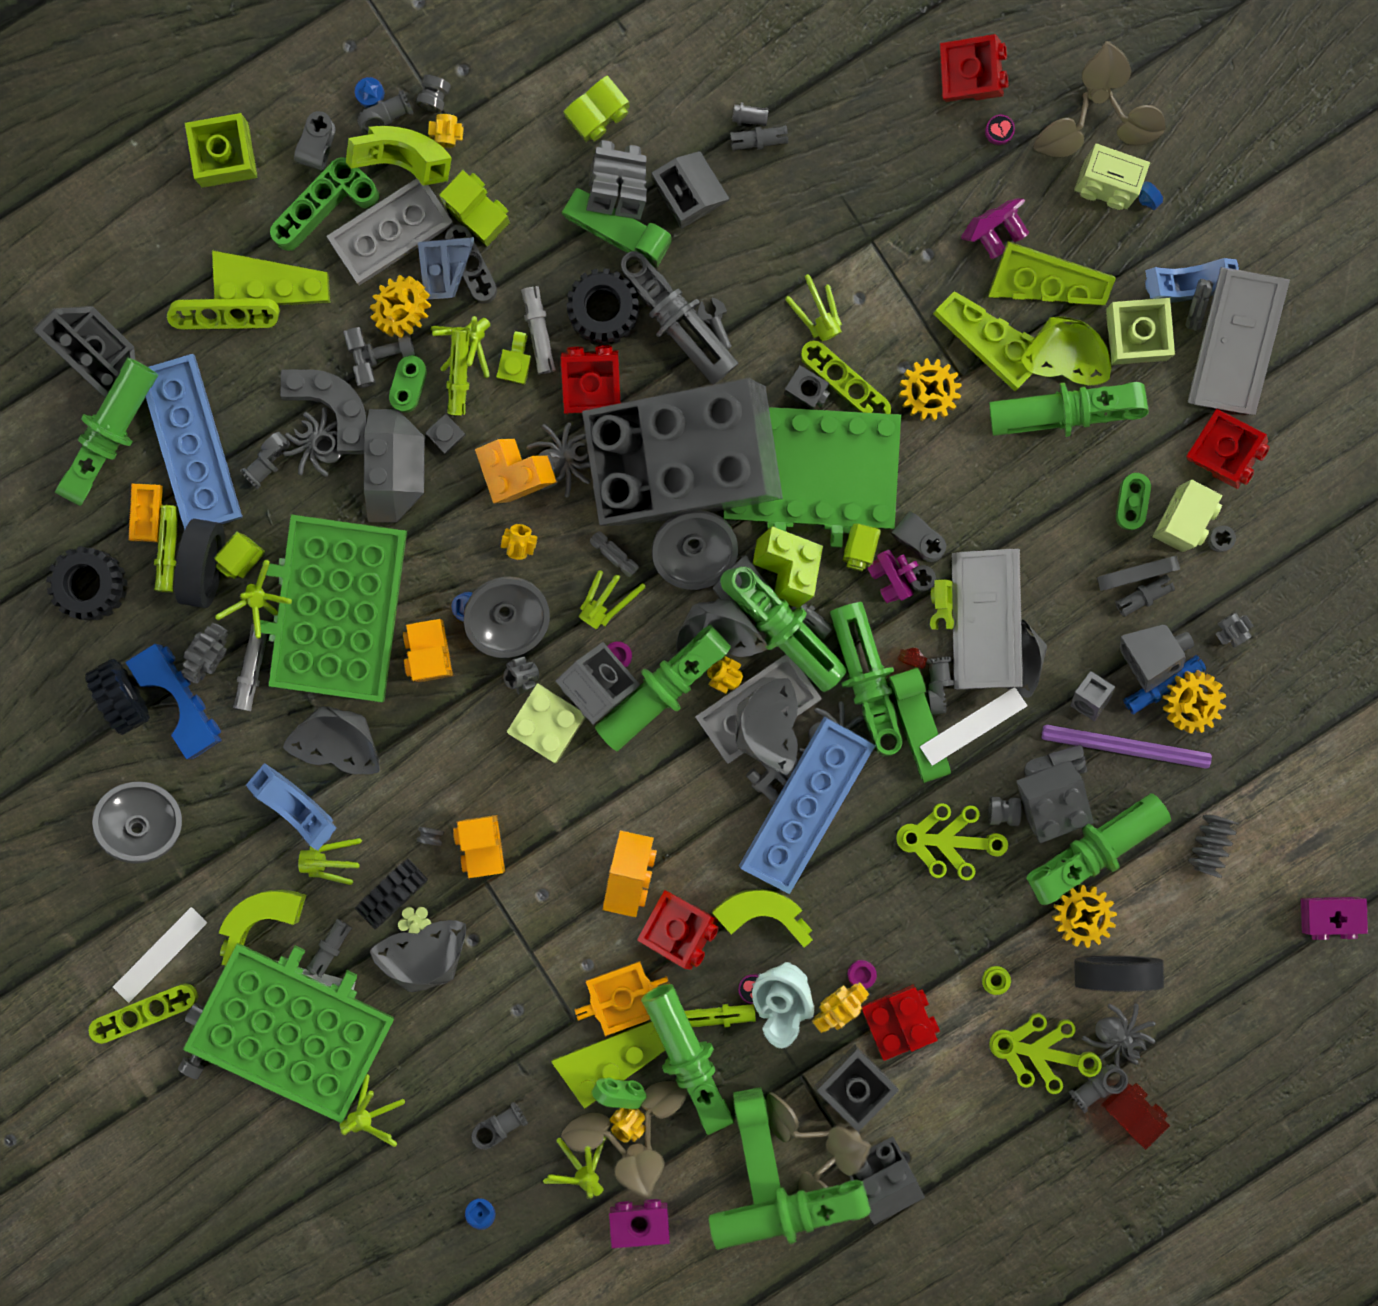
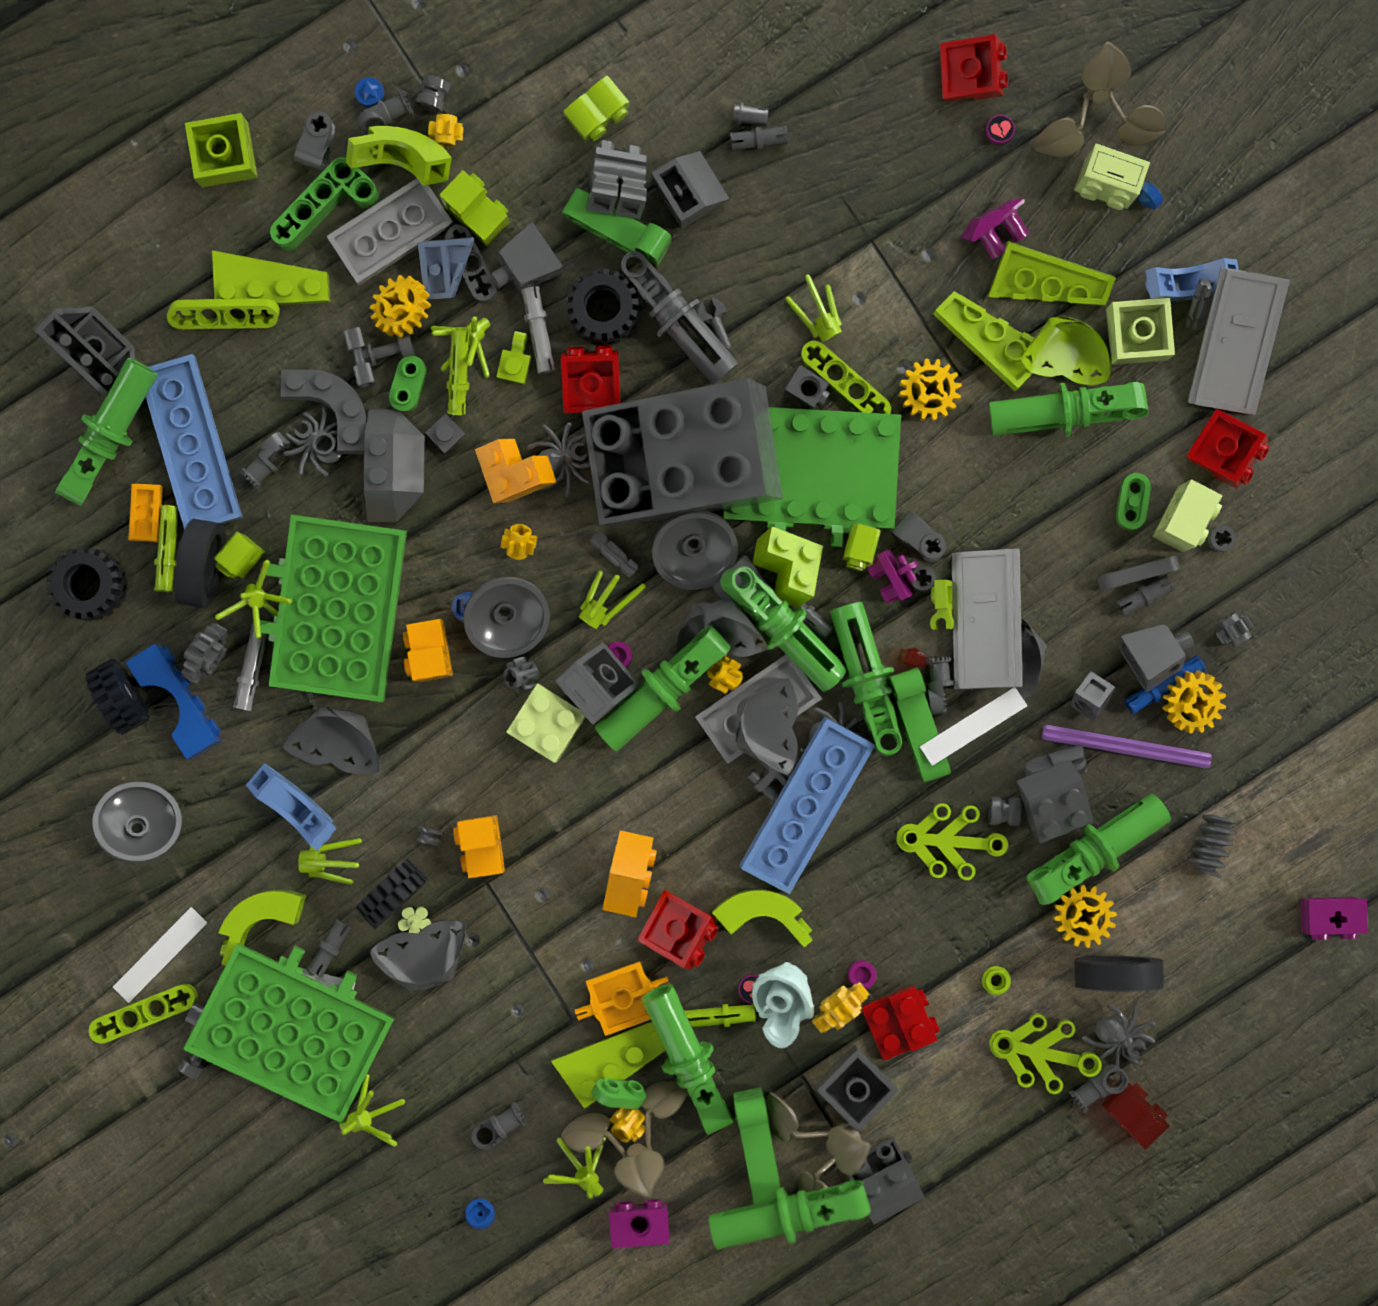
(526, 261): none -> dark grey torso

